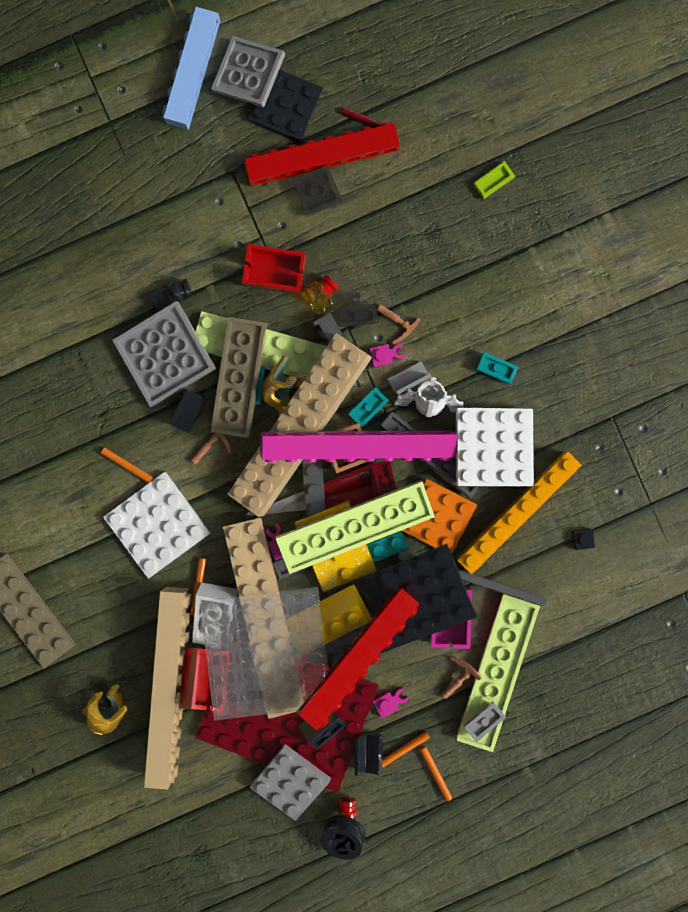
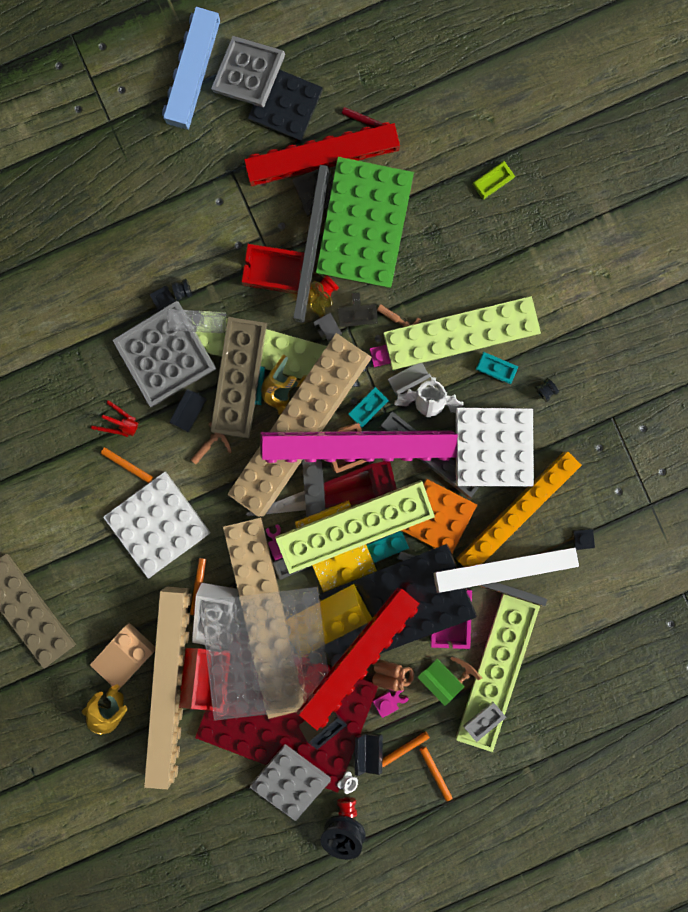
(123, 656): none -> light nougat slope
(127, 426): none -> red plant
(196, 321): none -> clear plate
(311, 245): none -> dark grey tile
(348, 783): none -> white plate
(364, 222): none -> bright green plate
(391, 675): none -> nougat piece
(441, 682): none -> bright green panel
(461, 333): none -> yellowish green plate
(505, 570): none -> white tile
(547, 389): none -> black wheel

